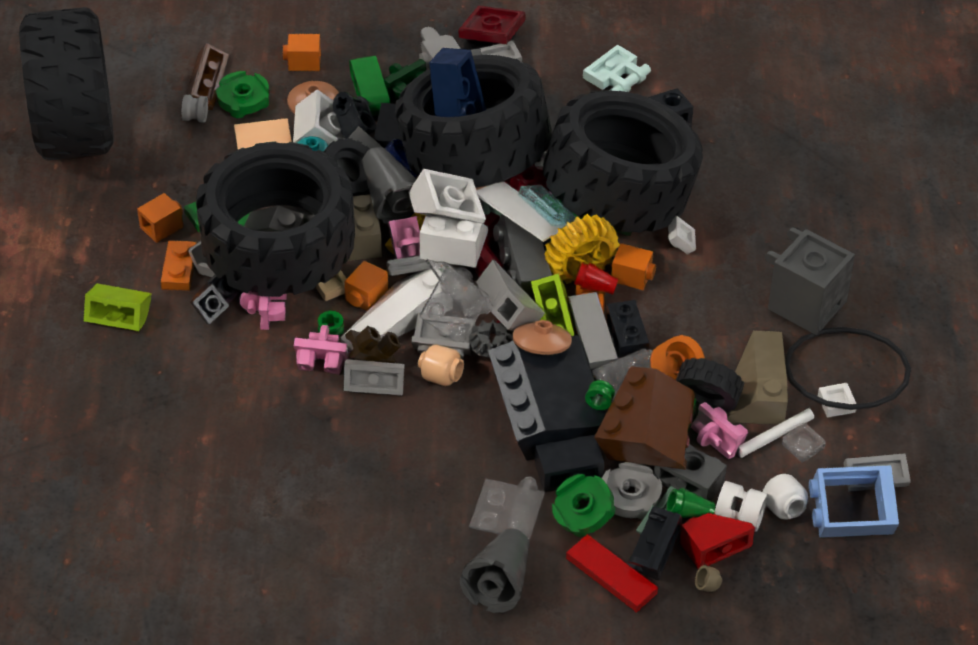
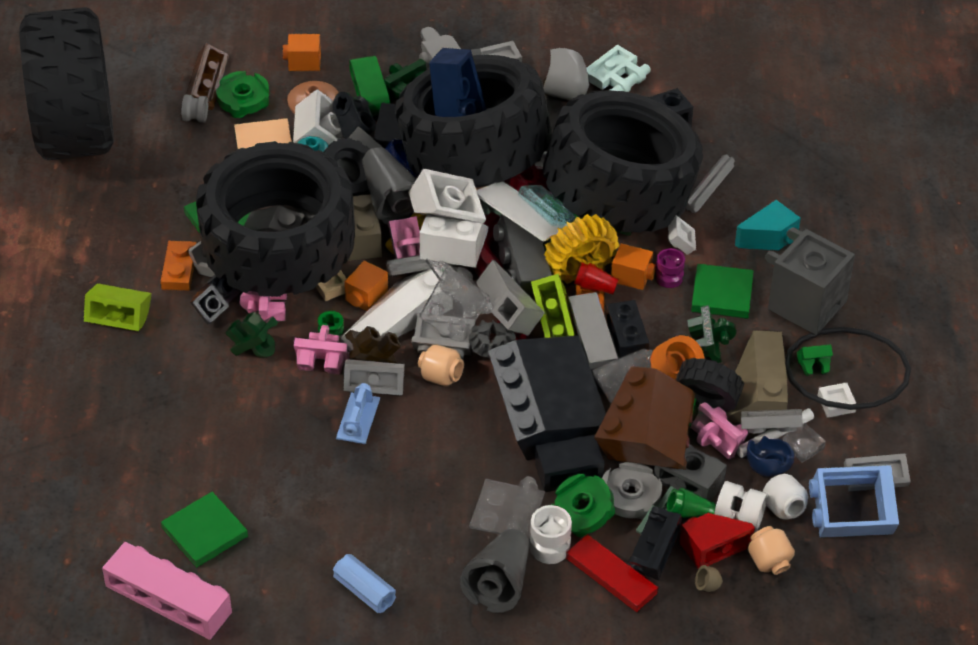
(160, 217): orange brick -> none
(167, 590): none -> bright pink brick
(204, 529): none -> green tile
(252, 334): none -> dark green hips
(358, 415): none -> light blue hinge
(364, 583): none -> light blue axle
(492, 24): dark red tile -> none
(542, 338): nougat dish -> none
(550, 534): none -> white wheel
(566, 75): none -> light grey piece
(603, 388): green bush -> none
(670, 268): none -> magenta wheel
(710, 183): none -> light grey axle
(713, 333): none -> dark green hips
(723, 289): none -> green tile
(767, 228): none -> teal slope
(770, 456): none -> dark blue hair
(771, 550): none -> light nougat head
(784, 420): none -> light grey plate
(809, 355): none -> green tile

